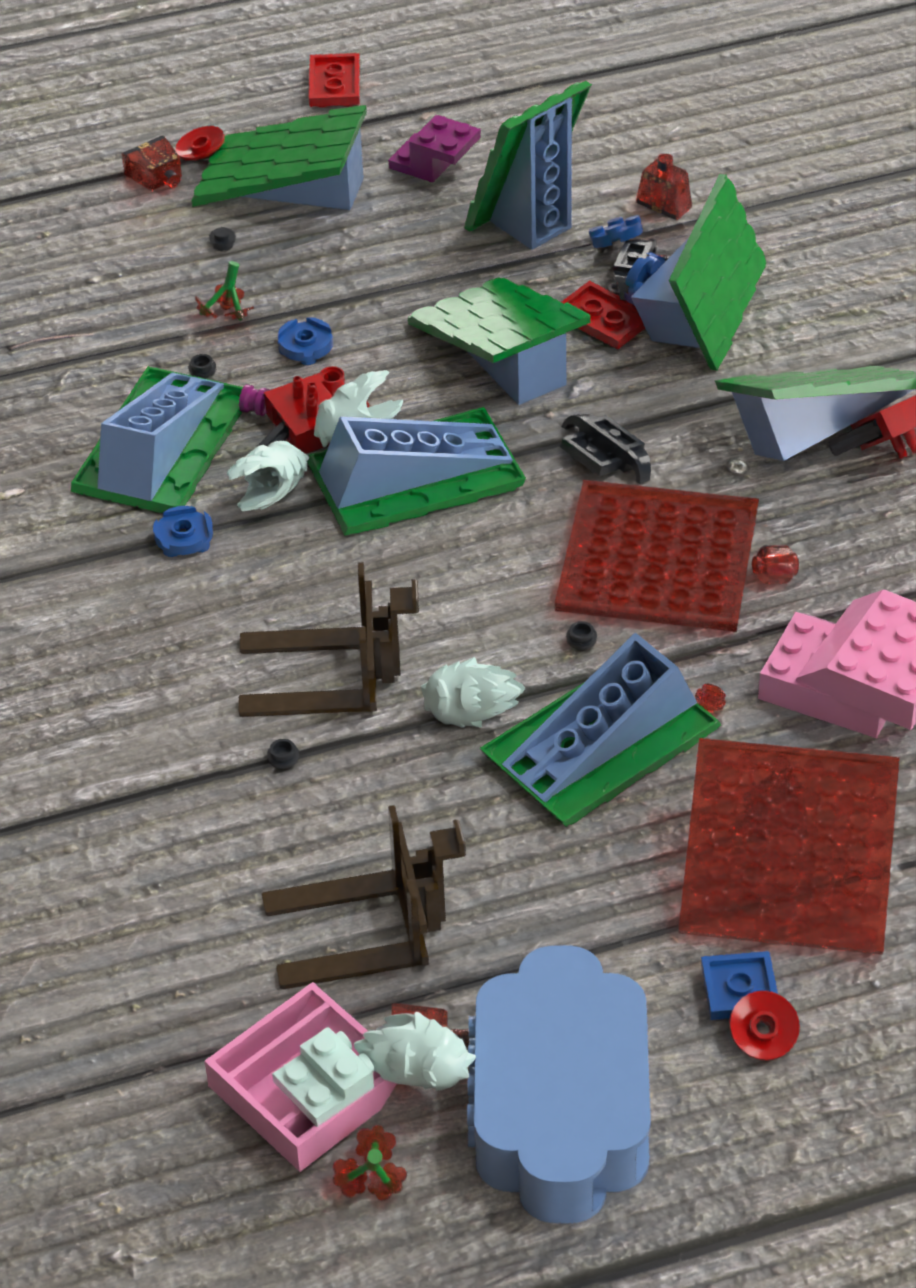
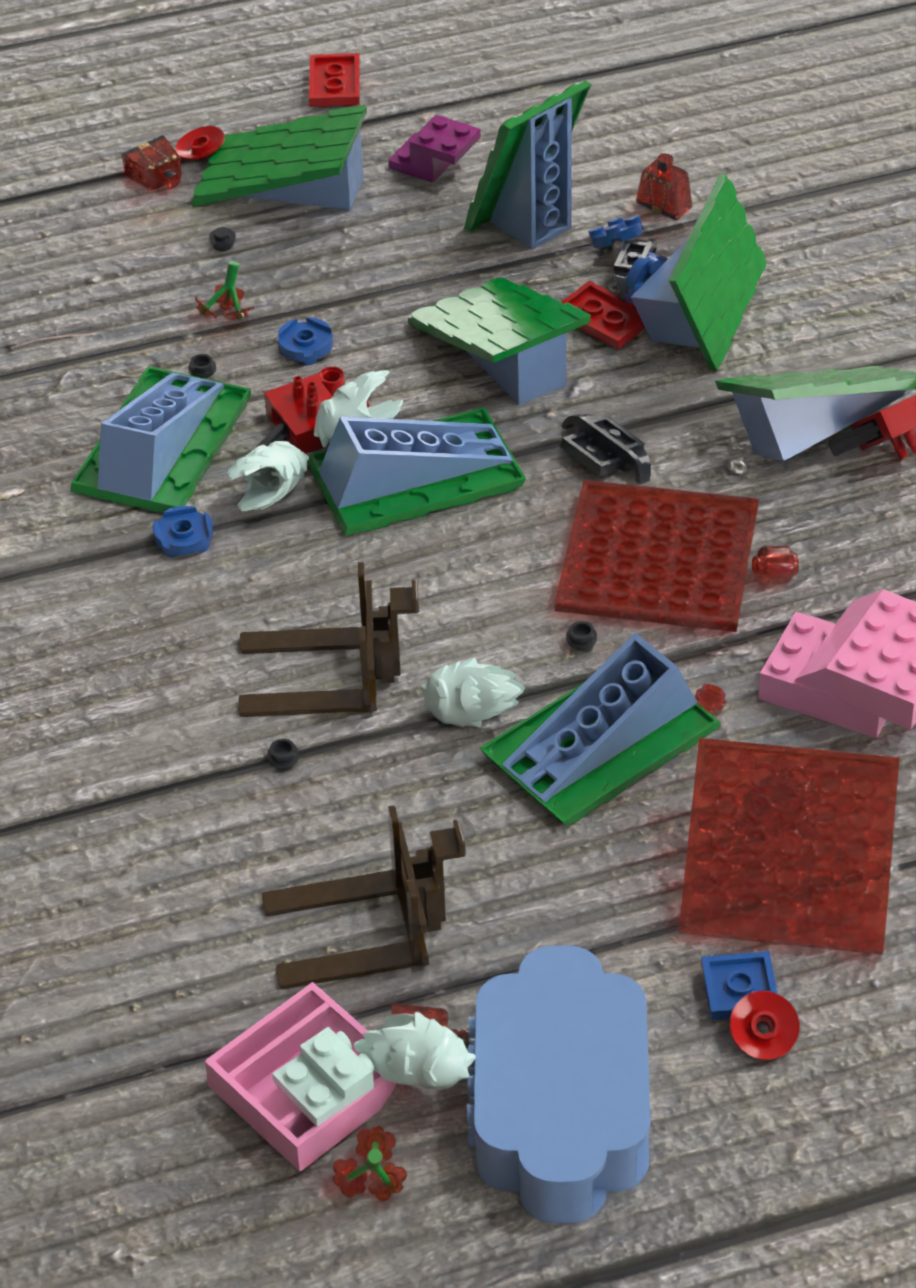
(252, 400): magenta wheel -> none

